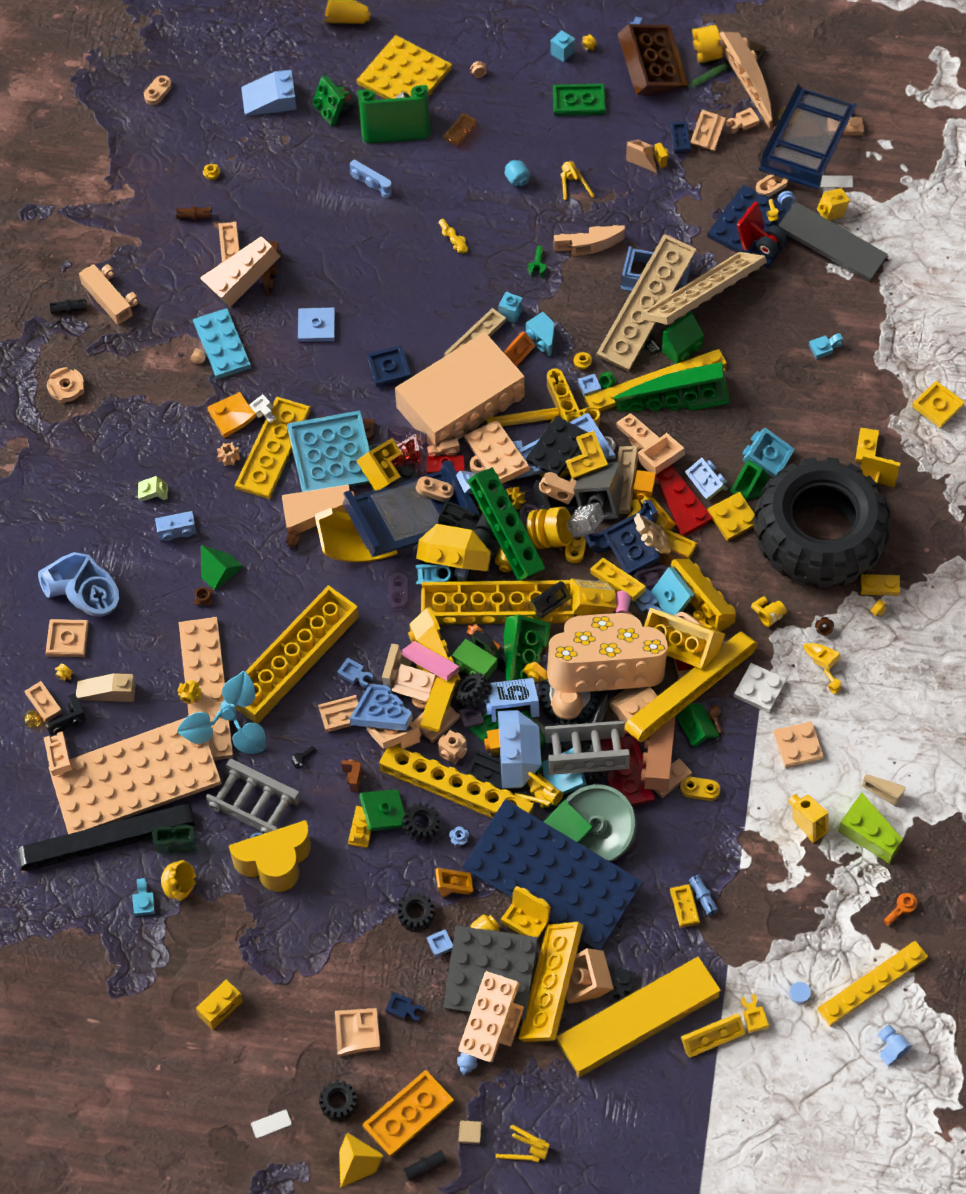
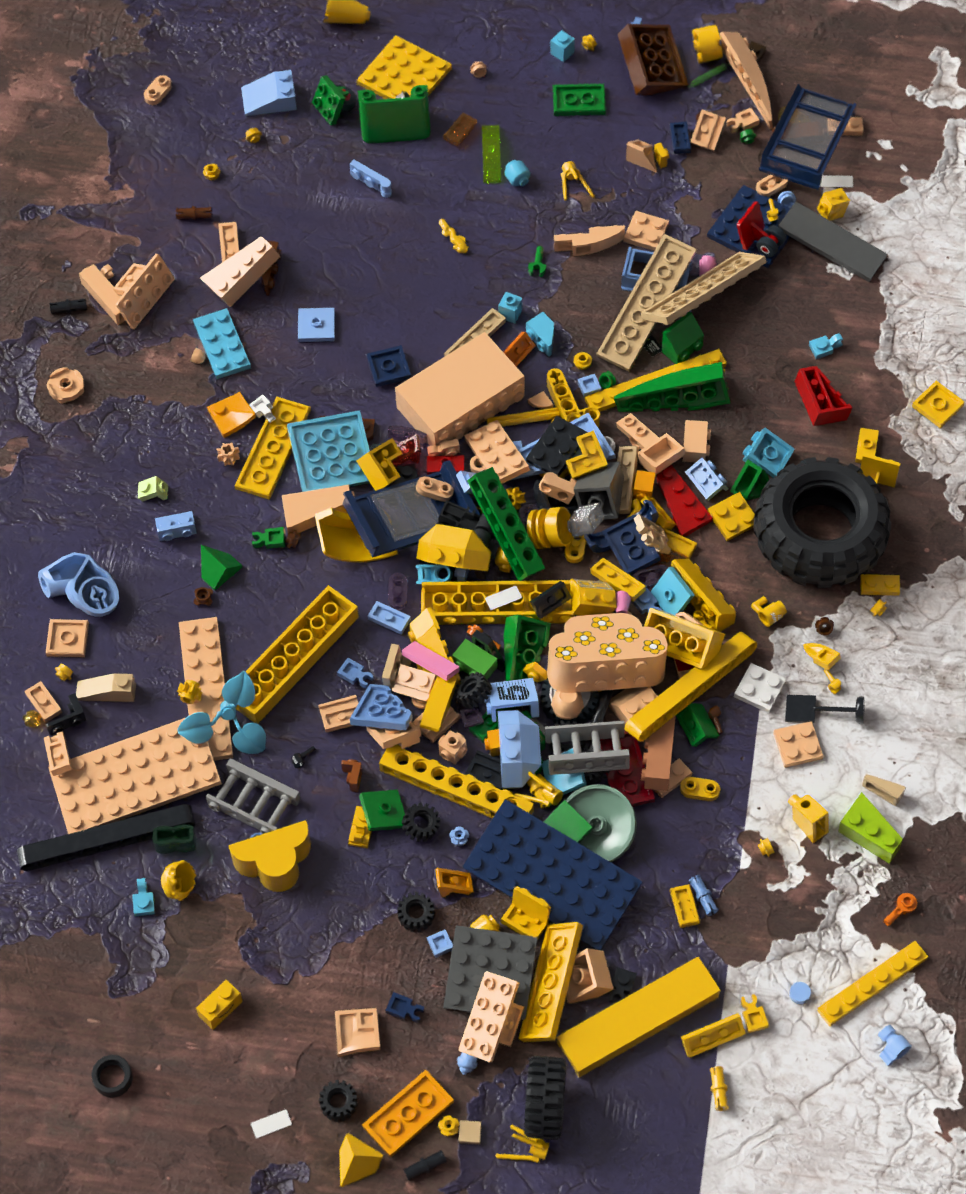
(108, 1061): none -> black tyre
(142, 289): none -> light nougat bracket
(253, 135): none -> yellow plate
(271, 538): none -> green plate
(389, 617): none -> light blue plate
(448, 1131): none -> yellow plate
(491, 154): none -> clear neon green slope
(503, 597): none -> white sticker
(540, 401): none -> light nougat tile
(545, 1097): none -> black tyre
(645, 230): none -> light nougat plate
(695, 440): none -> light nougat brick
(706, 264): none -> bright pink cone
(719, 1088): none -> yellow pin
(747, 136): none -> green plate
(766, 847): none -> yellow plate
(803, 707): none -> black piece
(819, 397): none -> red wedge

